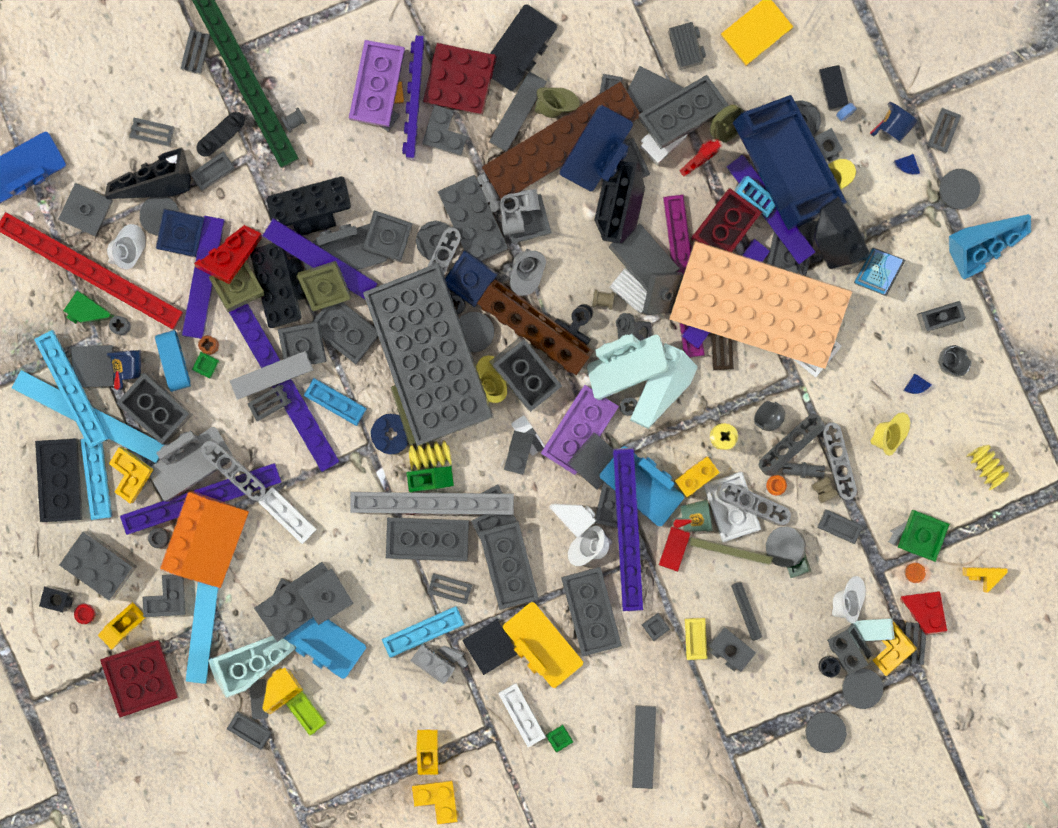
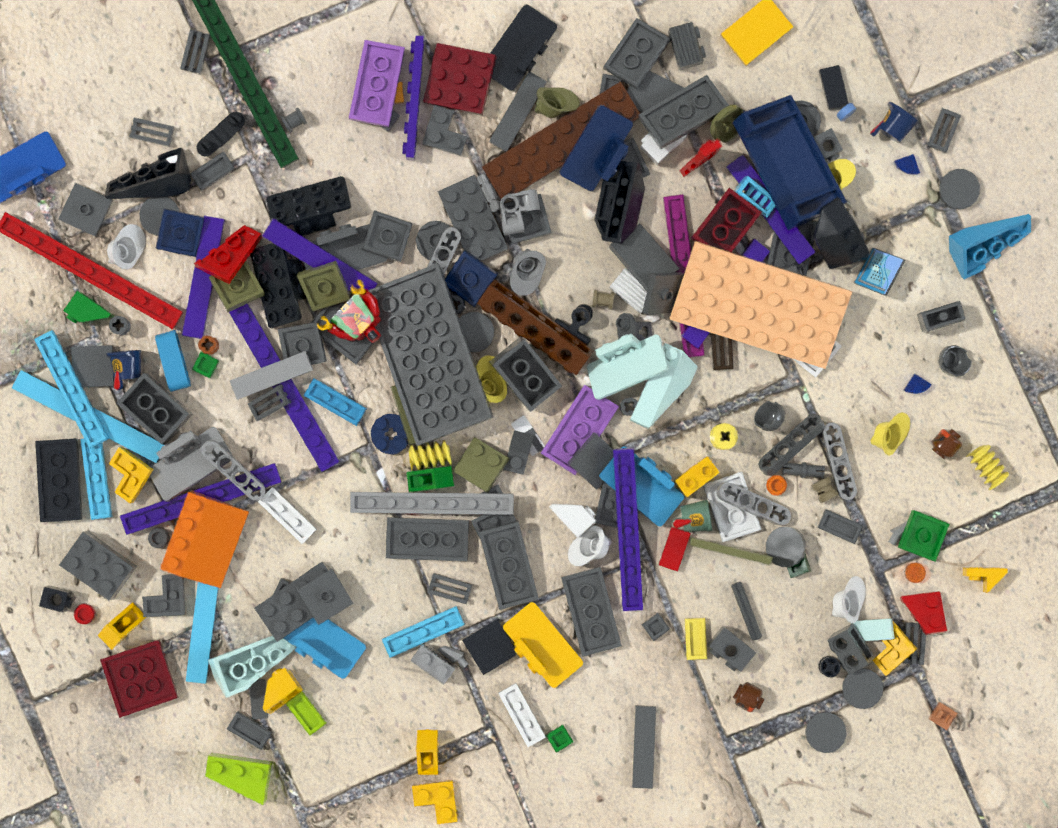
(240, 774): none -> lime wedge
(356, 318): none -> torso
(481, 465): none -> olive plate
(636, 53): none -> dark grey tile
(748, 697): none -> reddish brown head
(942, 716): none -> nougat tile
(946, 443): none -> reddish brown head

